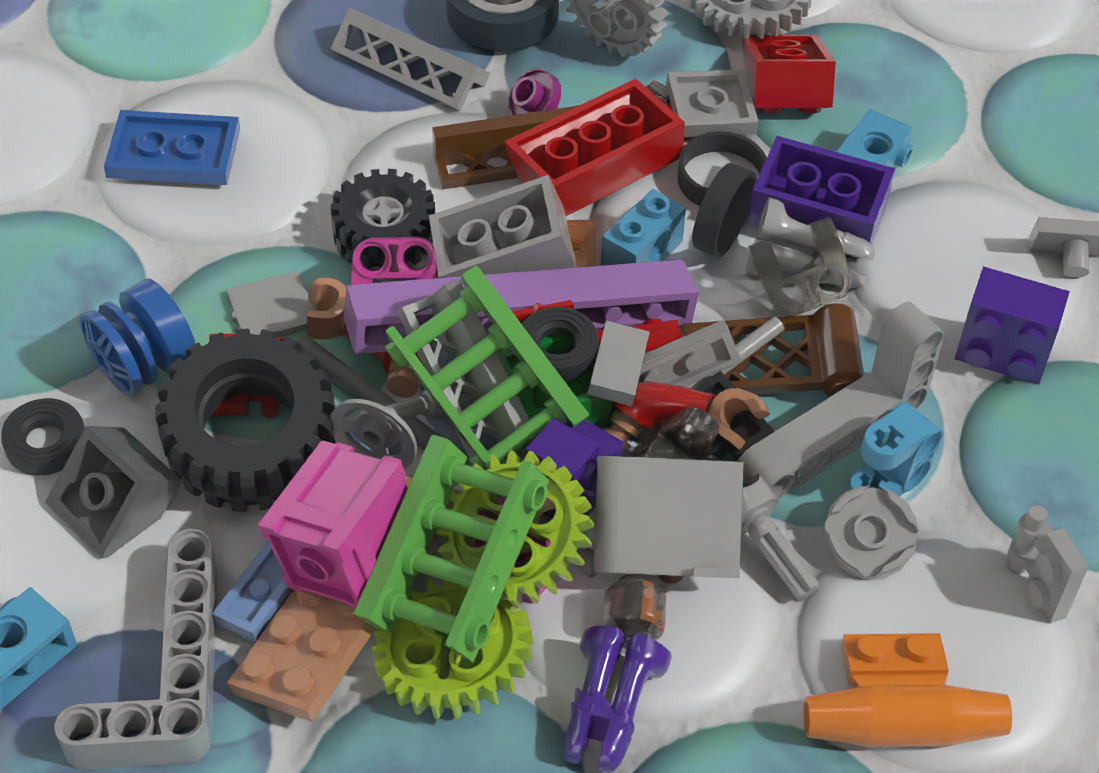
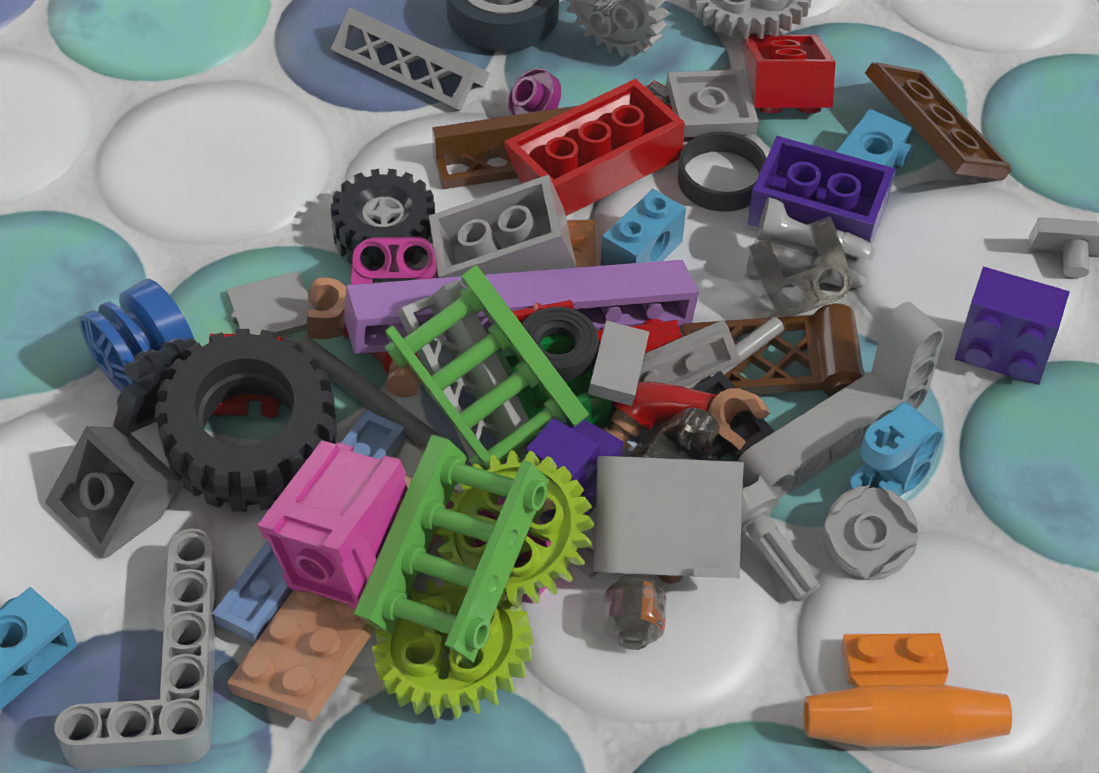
(34, 415): black tyre -> none
(149, 369): none -> black plate
(172, 147): blue plate -> none
(385, 425): light grey dish -> none
(591, 712): dark purple piece -> none
(723, 210): black tyre -> none
(938, 121): none -> reddish brown tile
(1051, 562): light grey plate -> none

